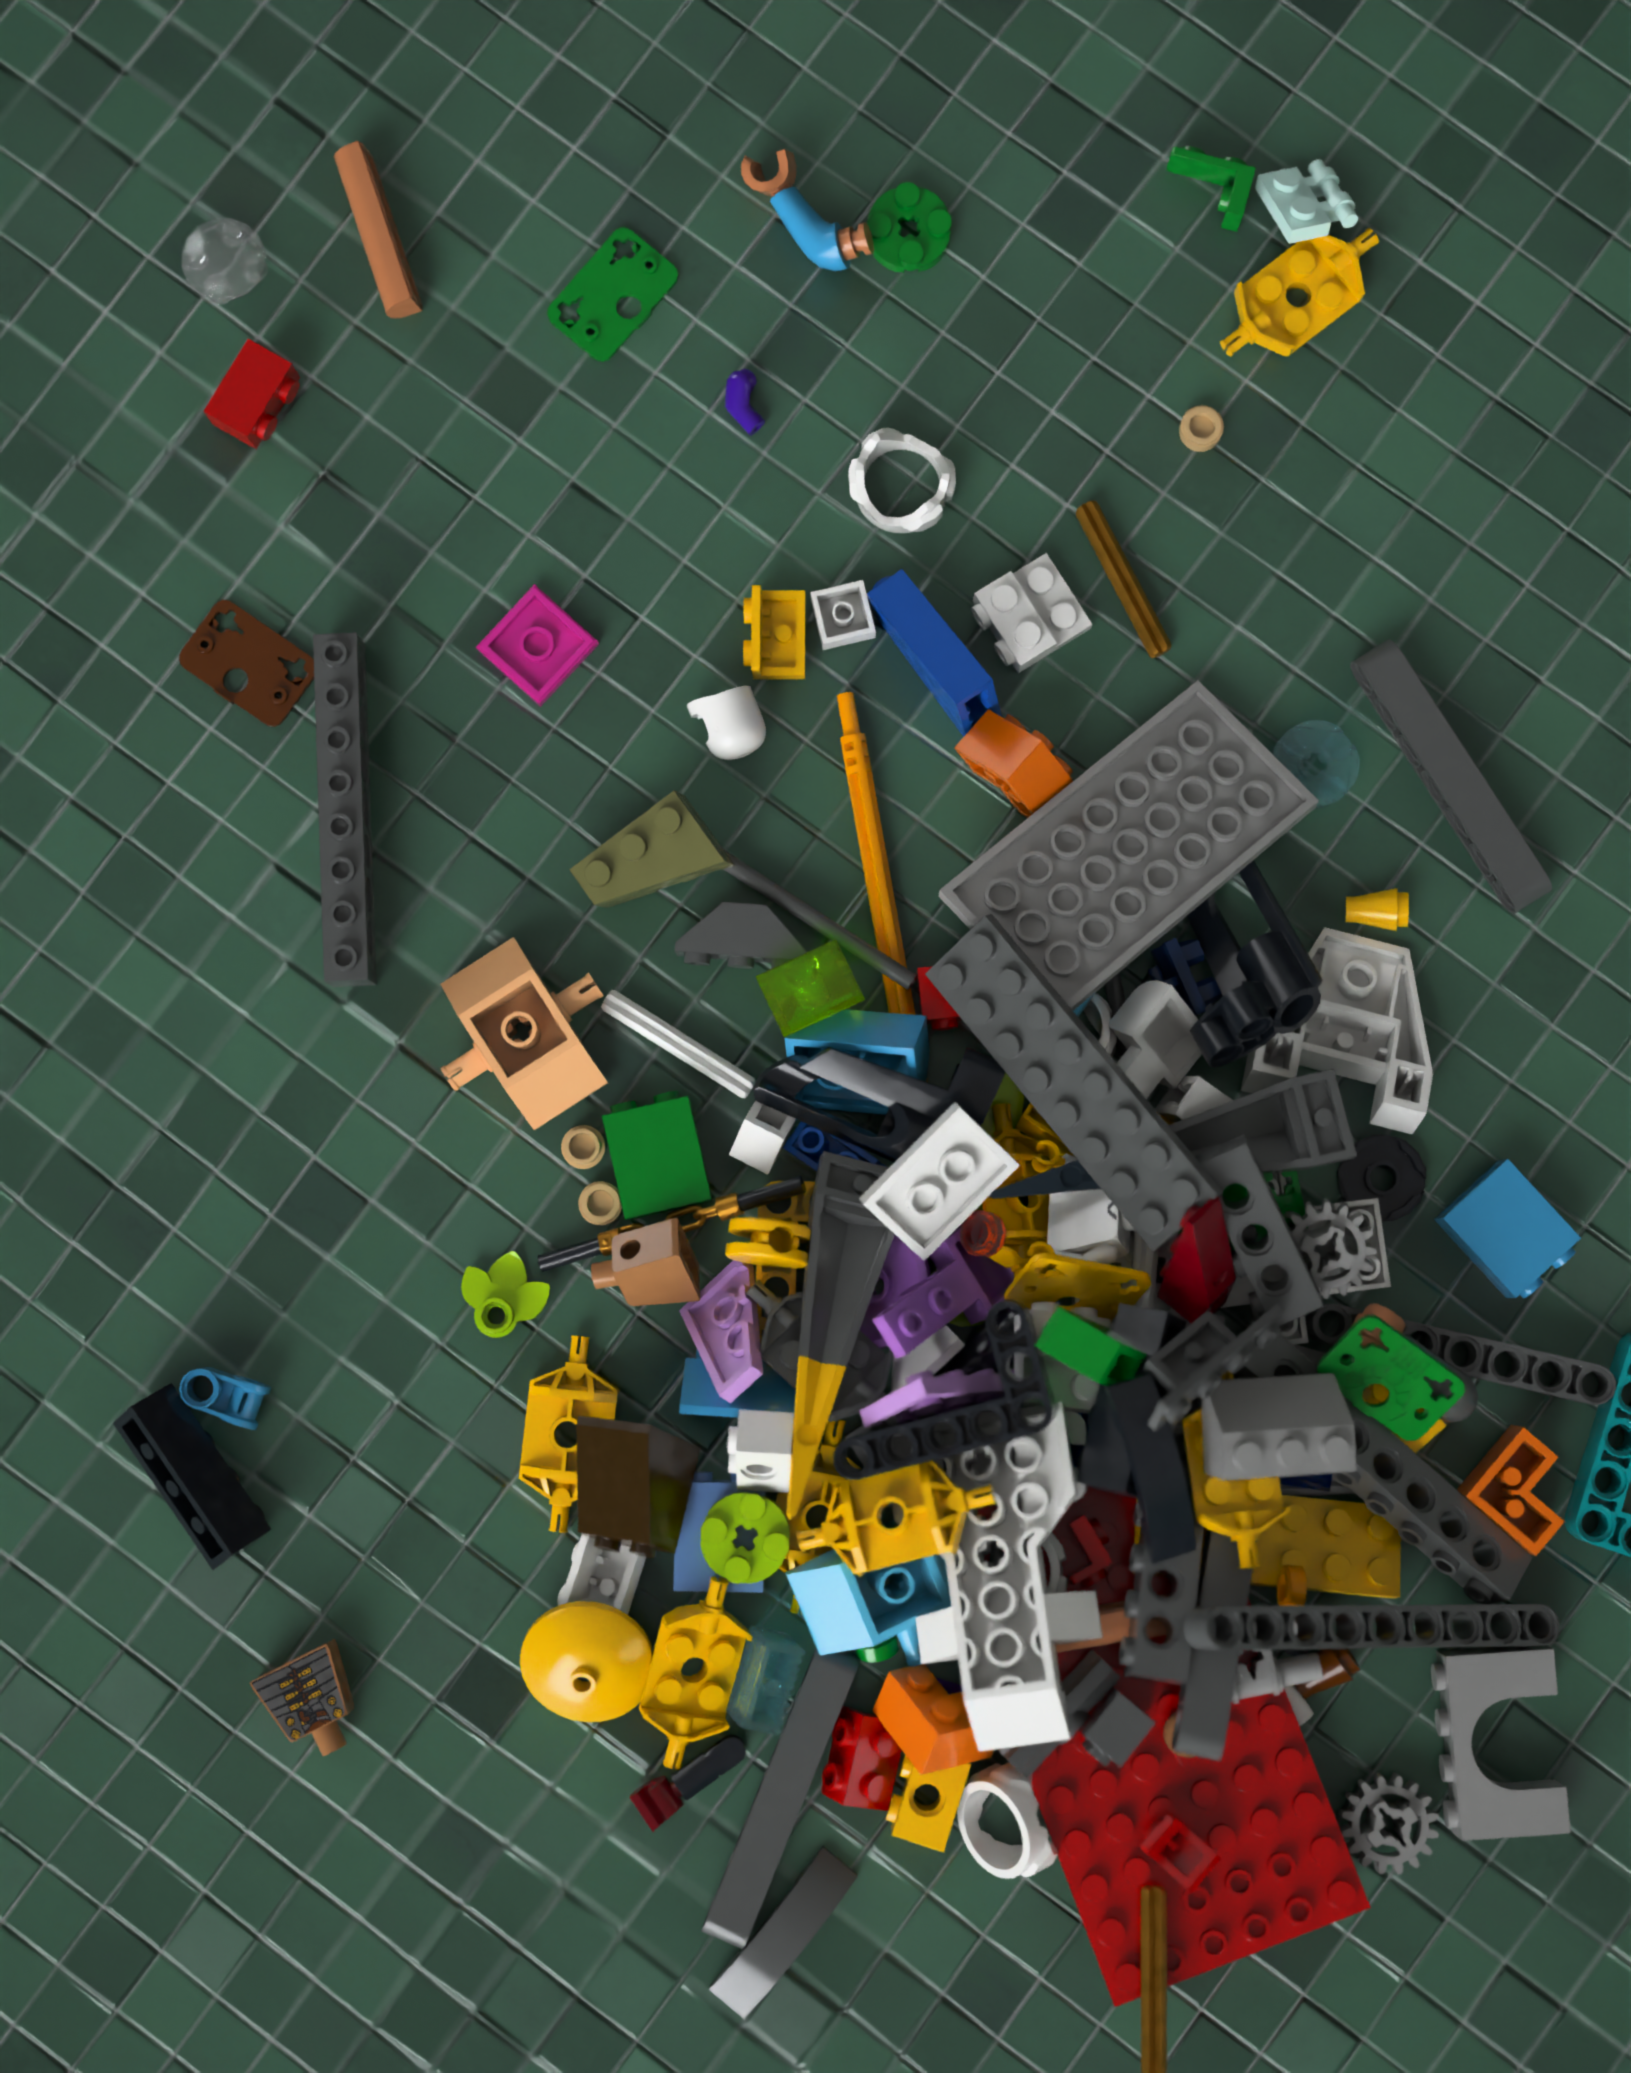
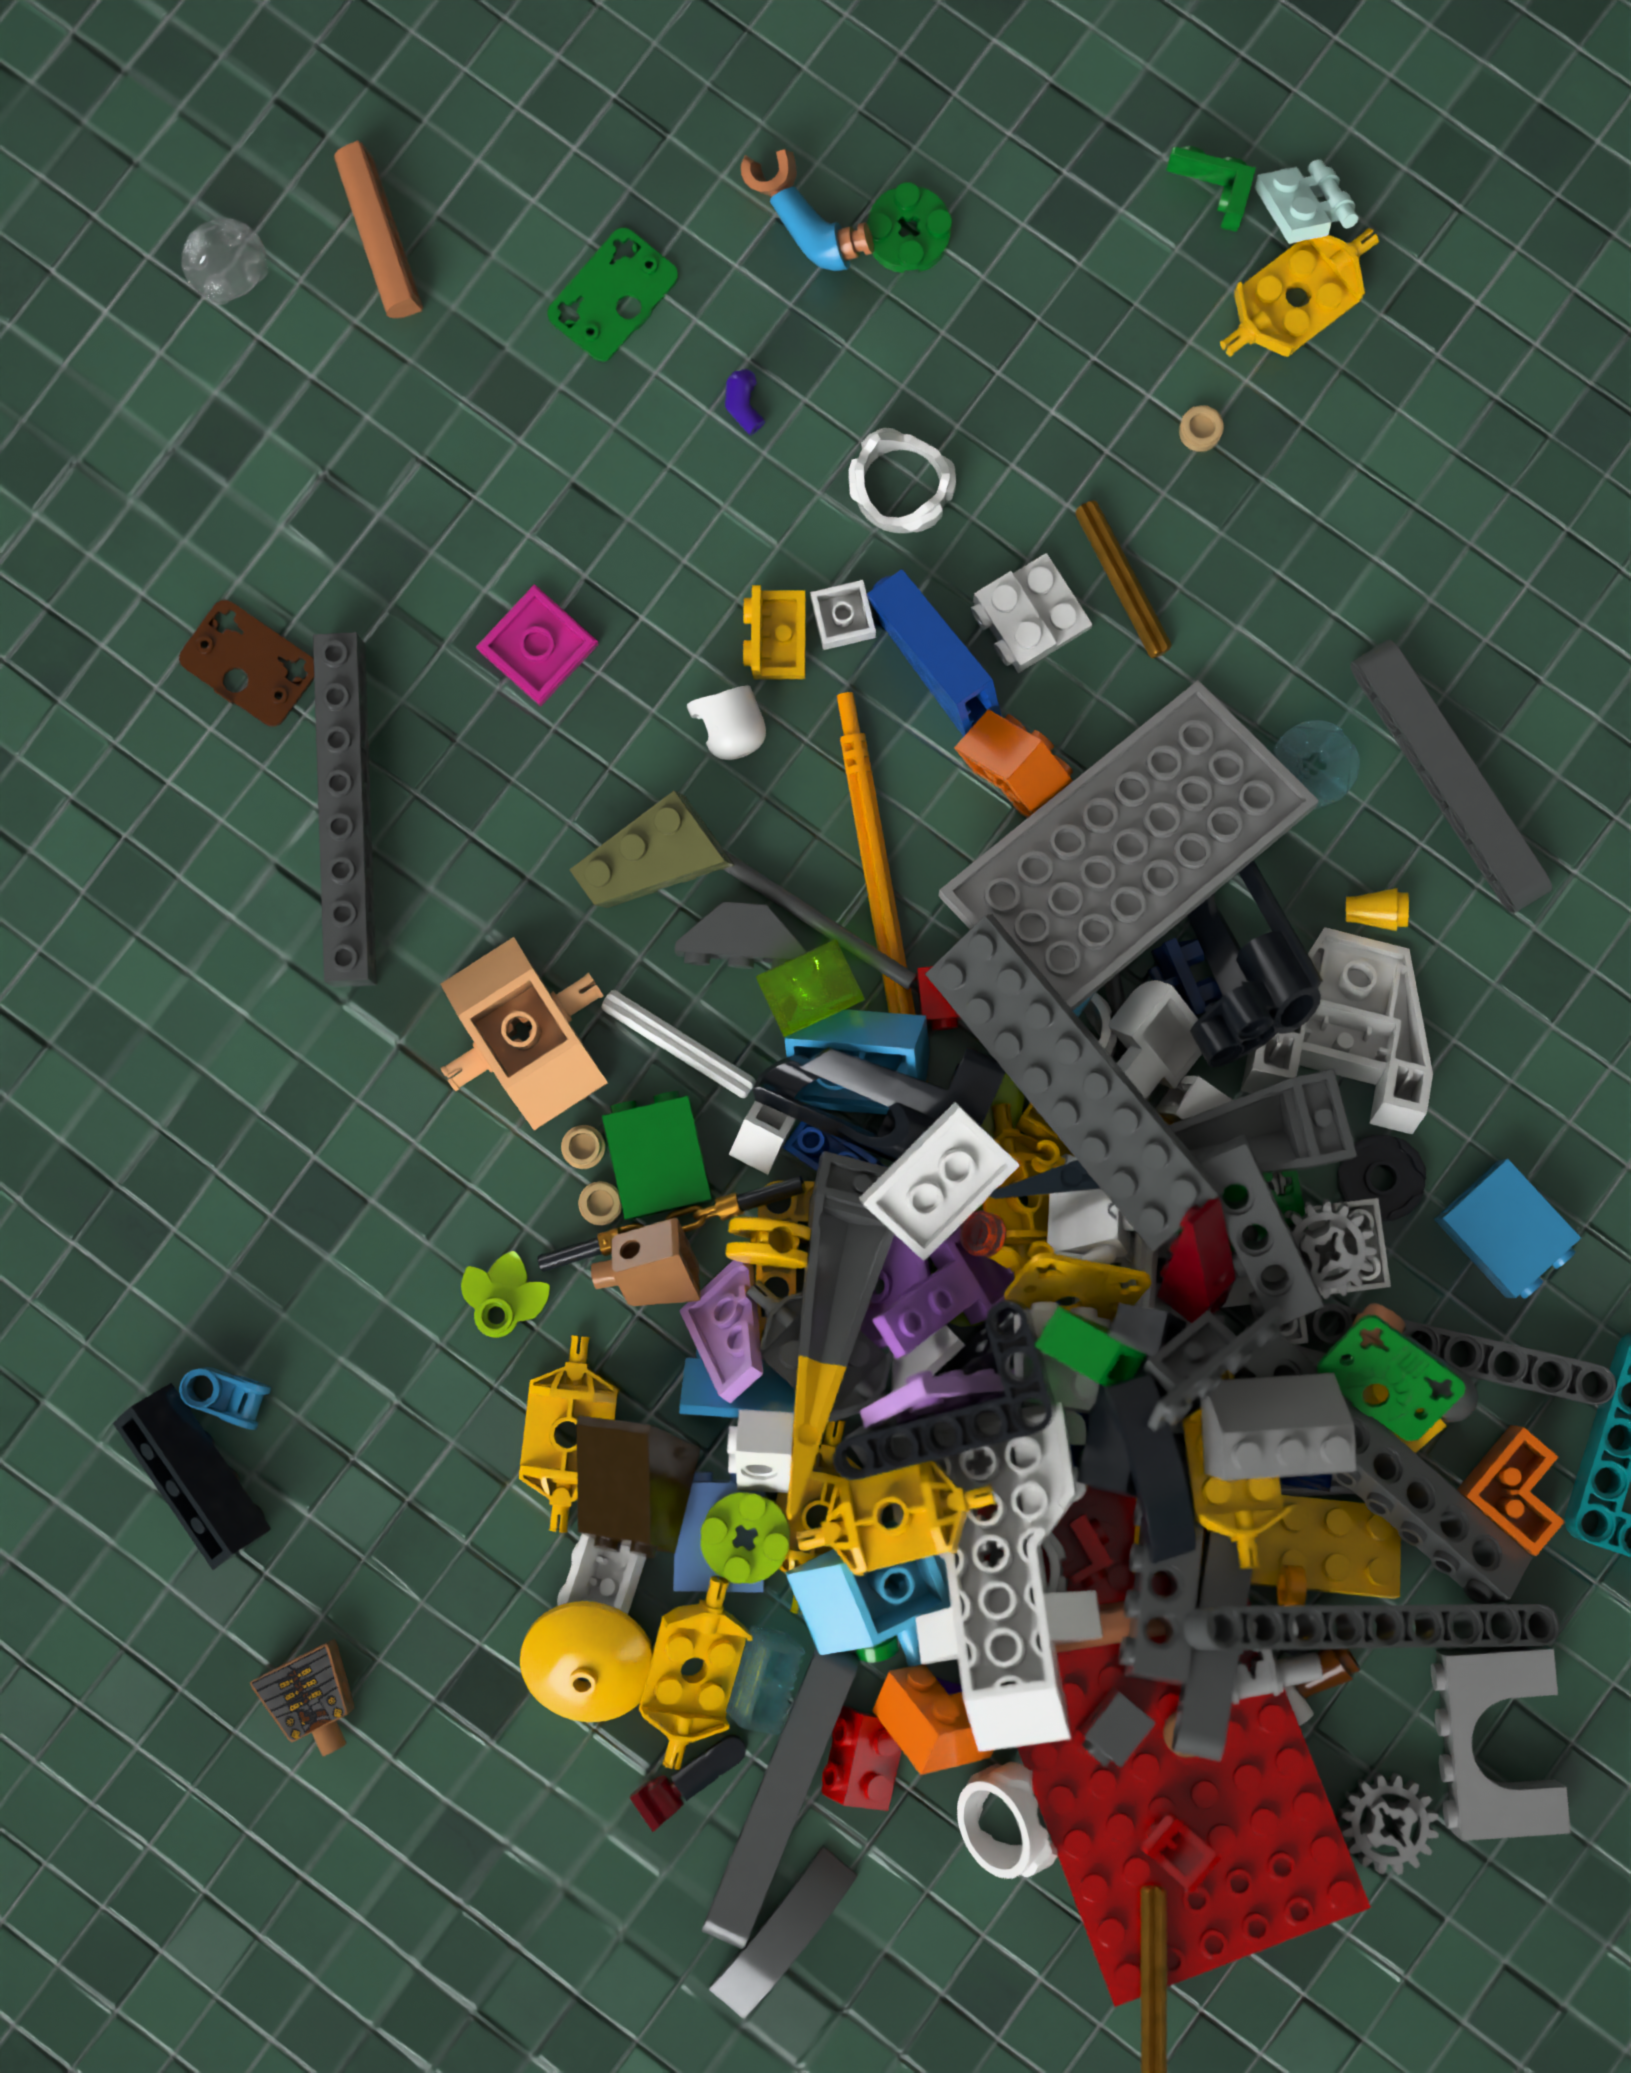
(253, 394): red brick -> none
(927, 1823): yellow brick -> none
(1083, 1690): dark grey piece -> none

